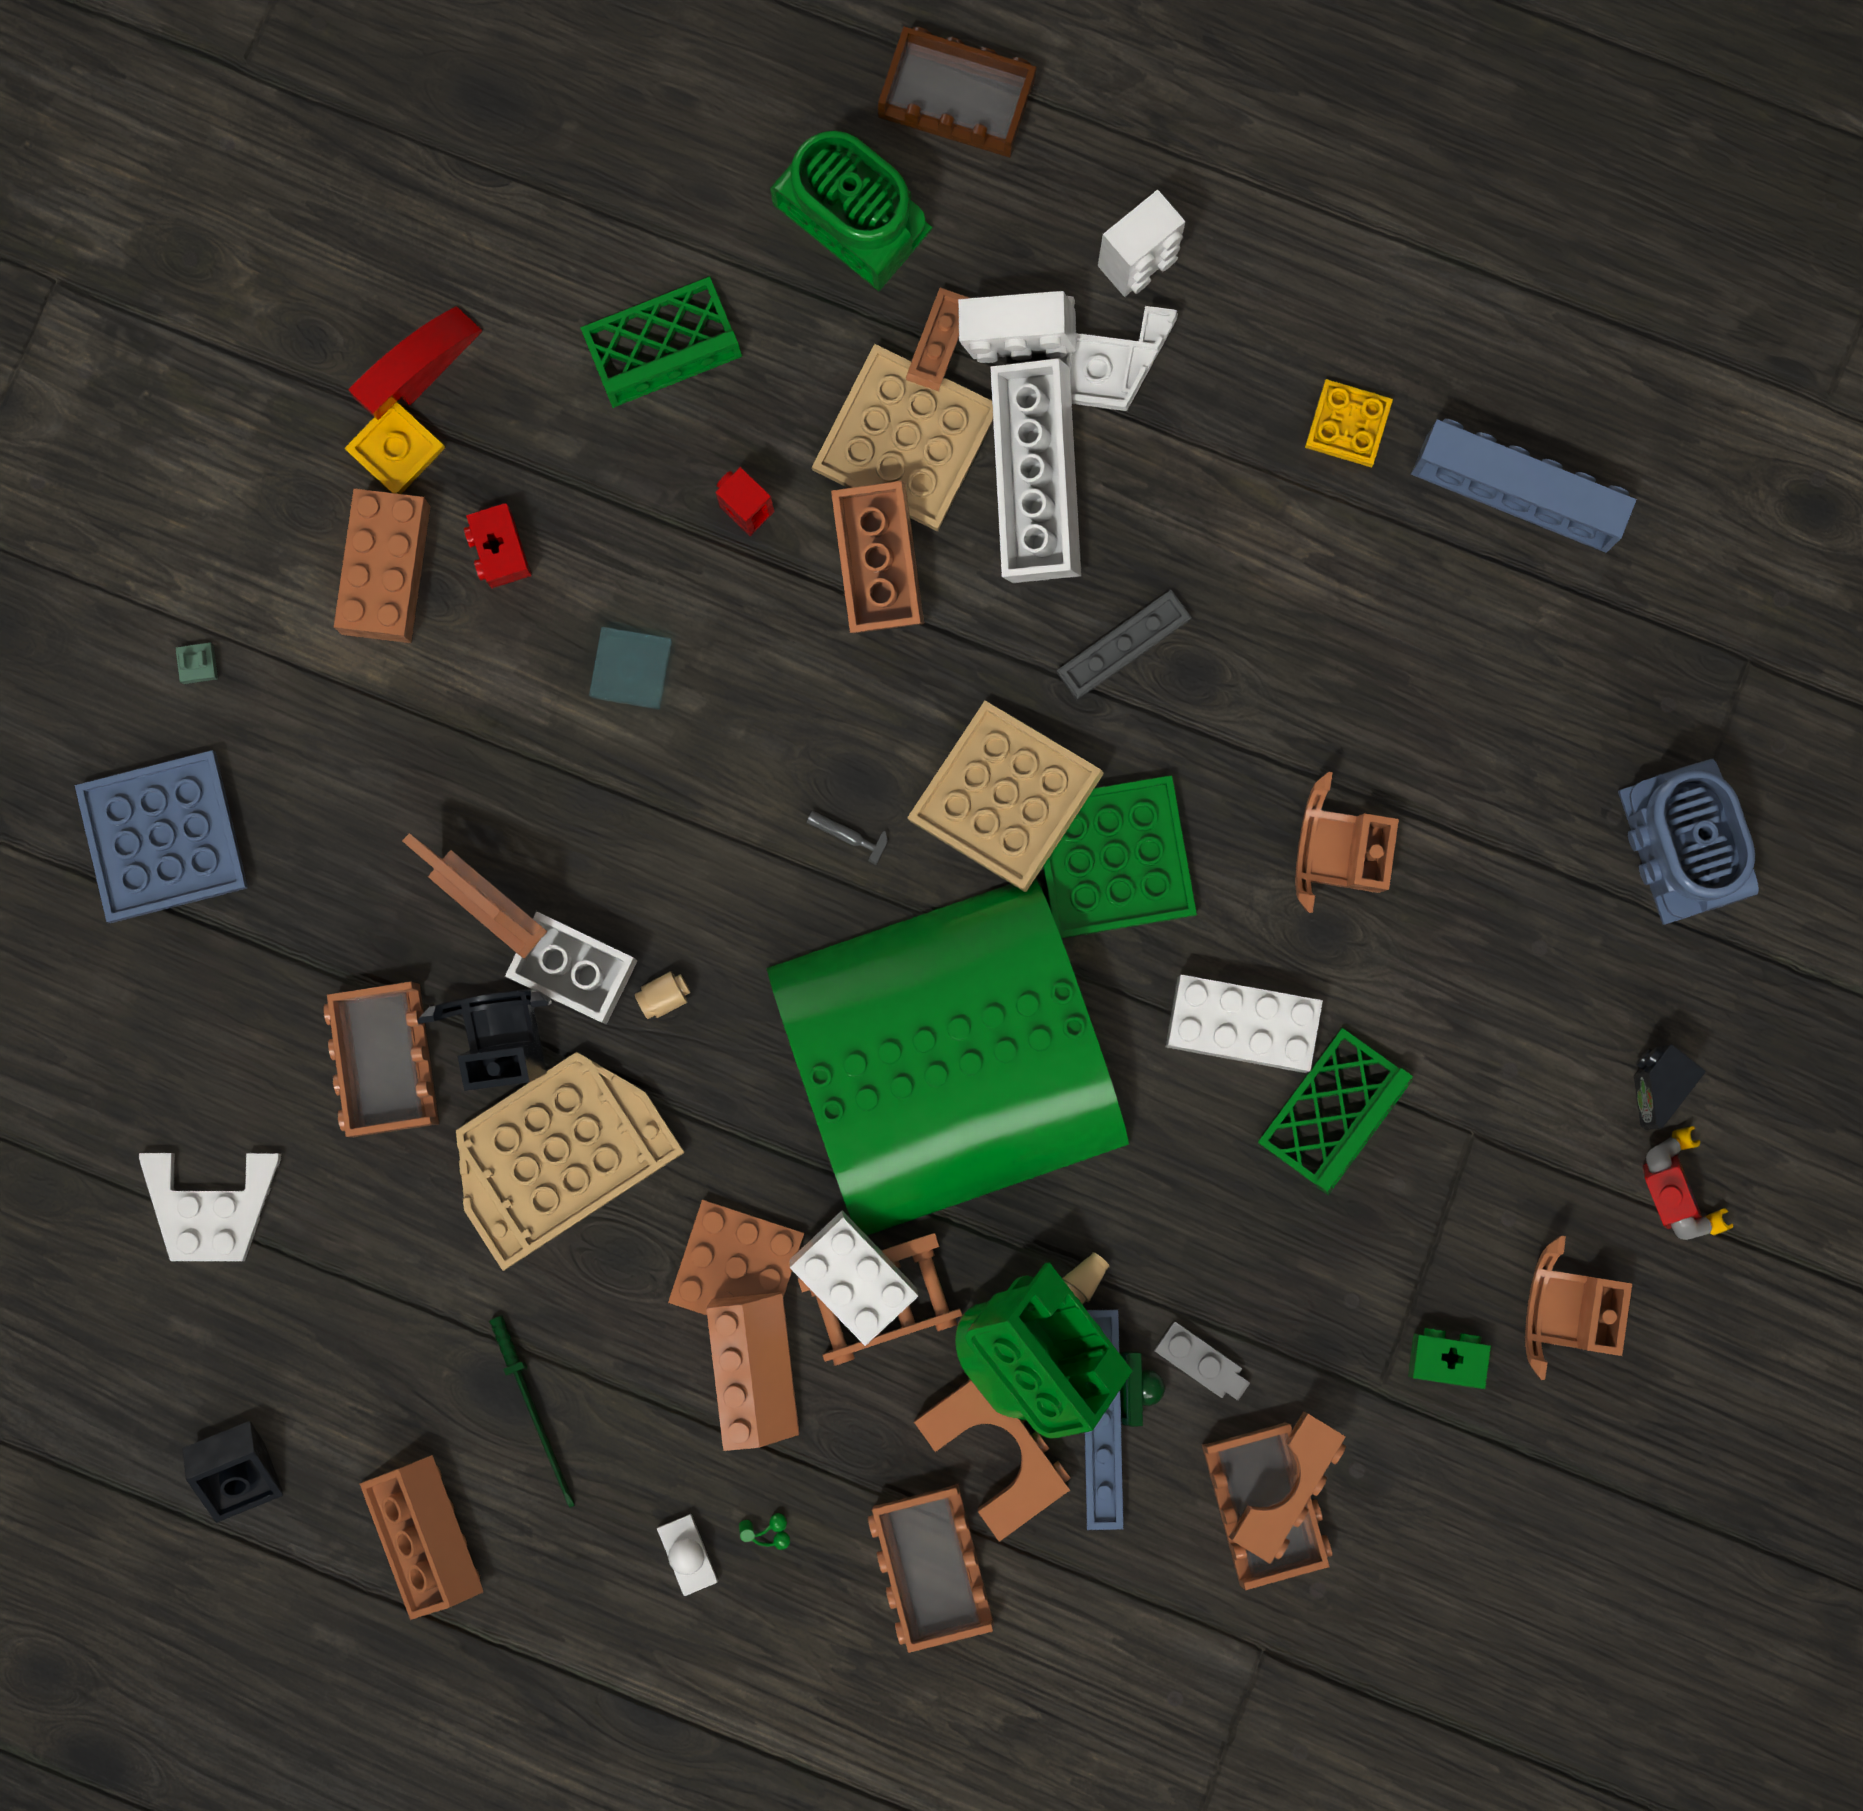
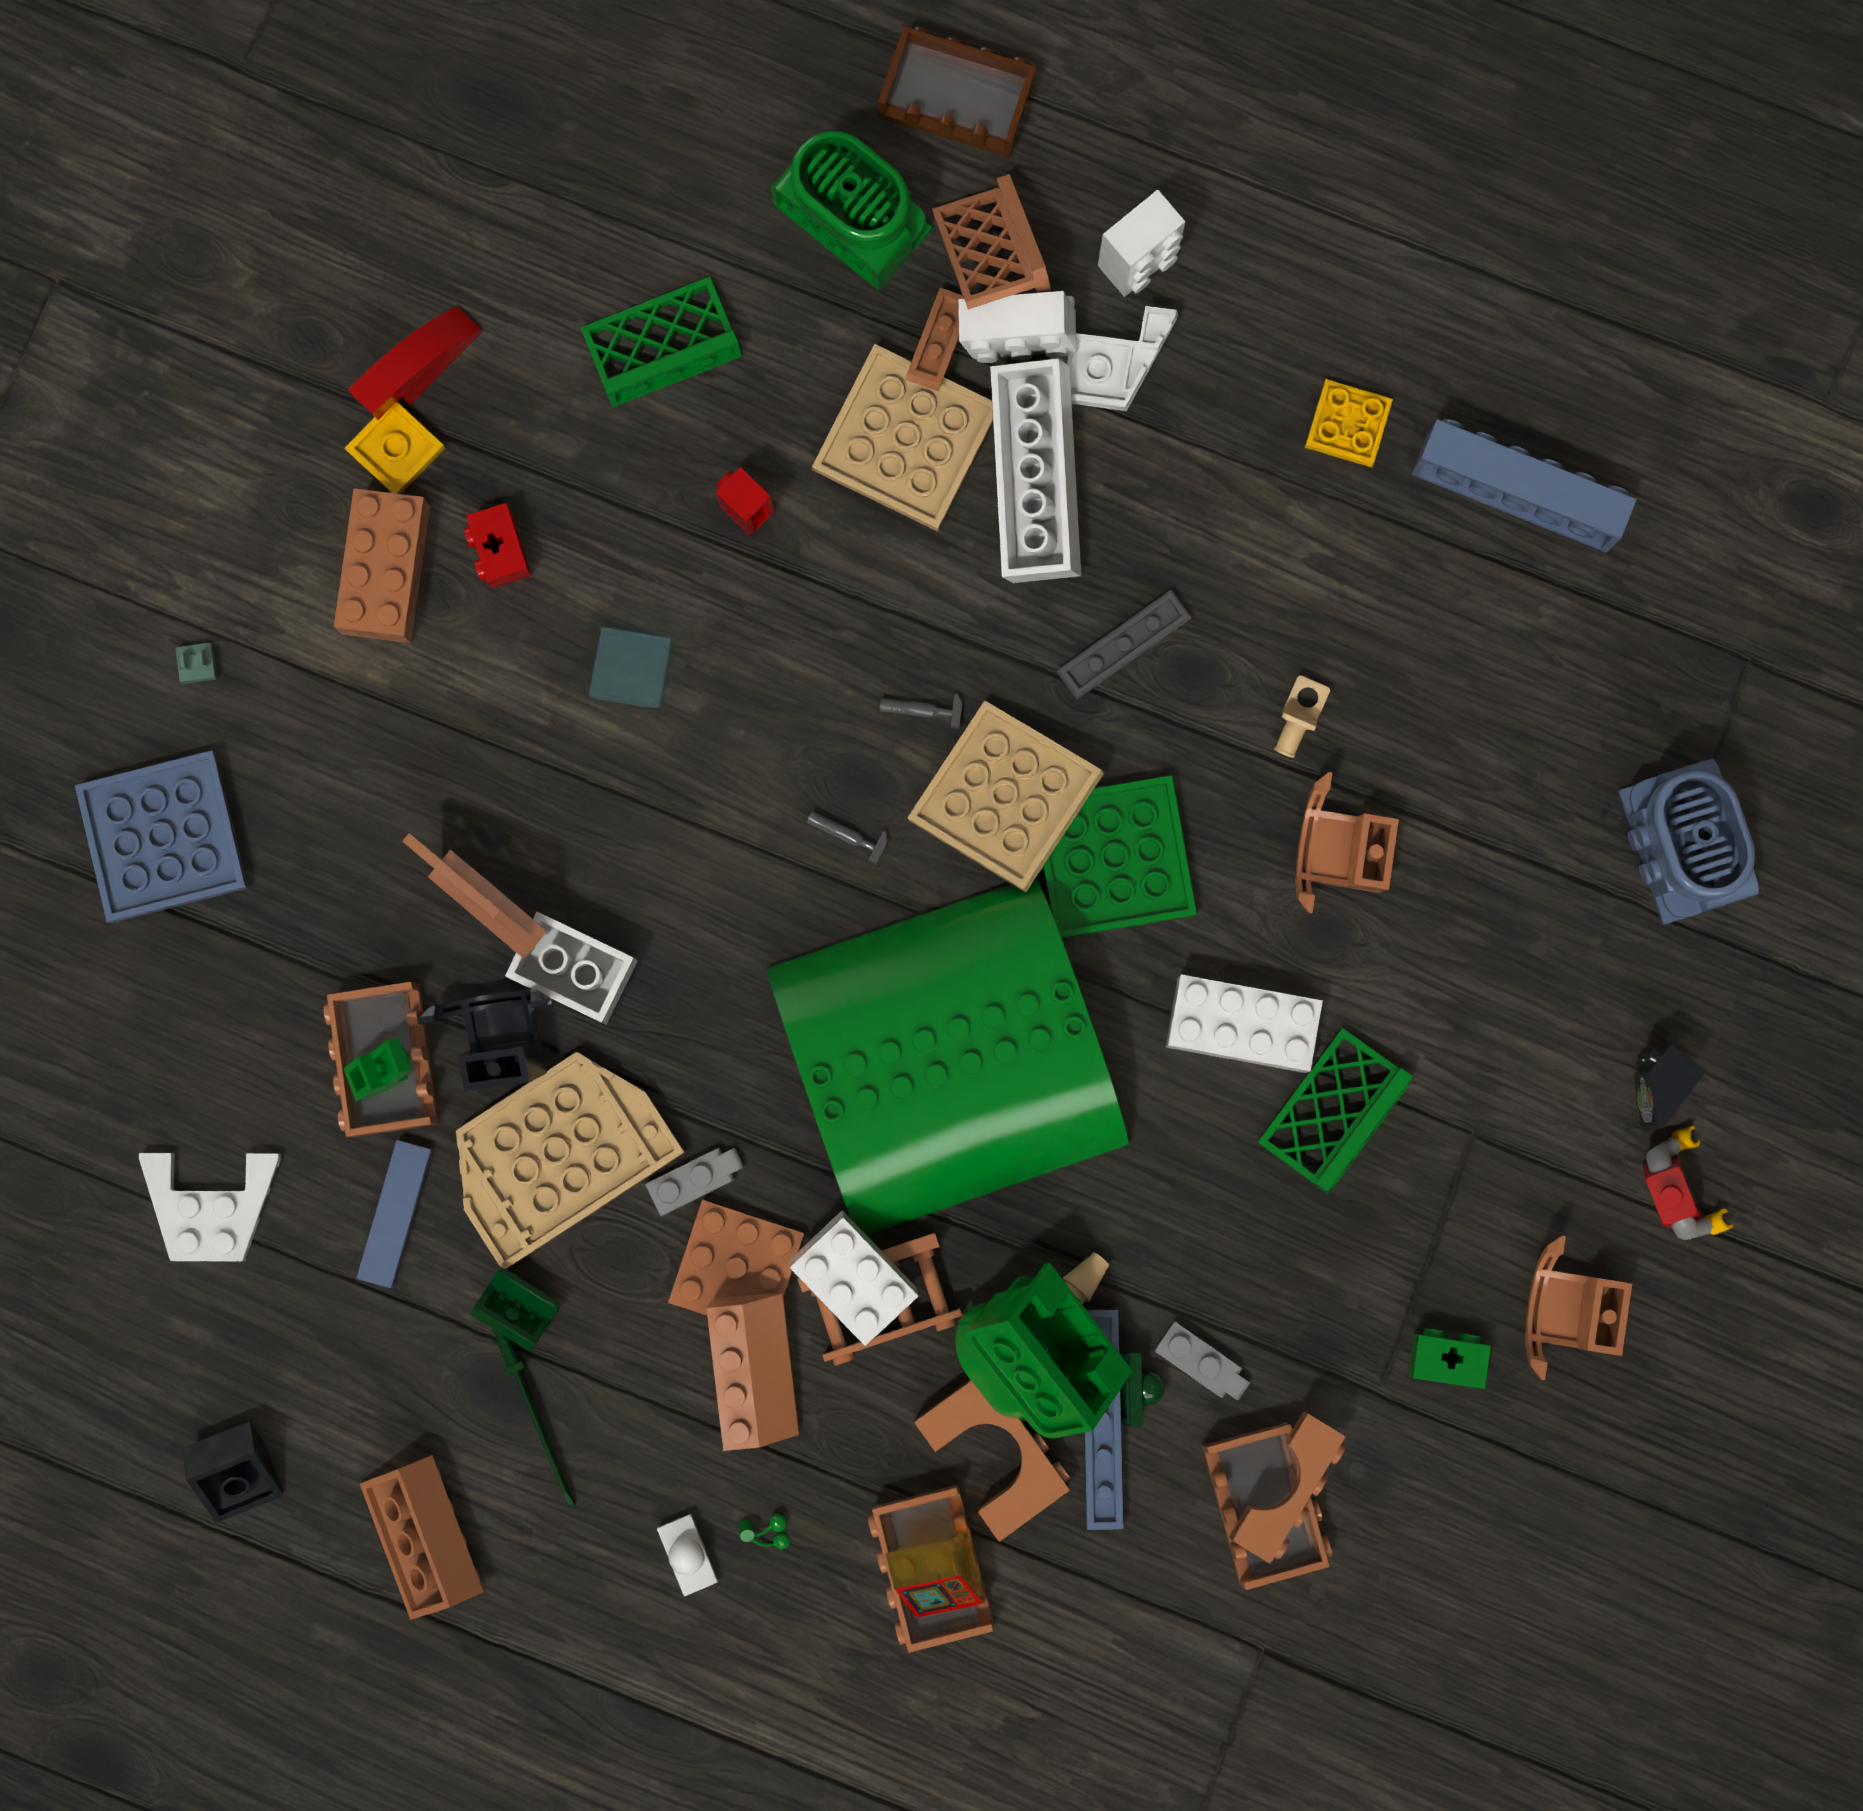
(378, 1070): none -> green brick
(394, 1214): none -> sand blue tile
(515, 1309): none -> dark green bracket
(662, 995): tan brick -> none
(694, 1180): none -> light grey hinge
(877, 557): nougat brick -> none
(923, 709): none -> dark grey piece
(936, 1574): none -> clear yellow slope
(1015, 228): none -> nougat fence
(1298, 717): none -> tan bracket

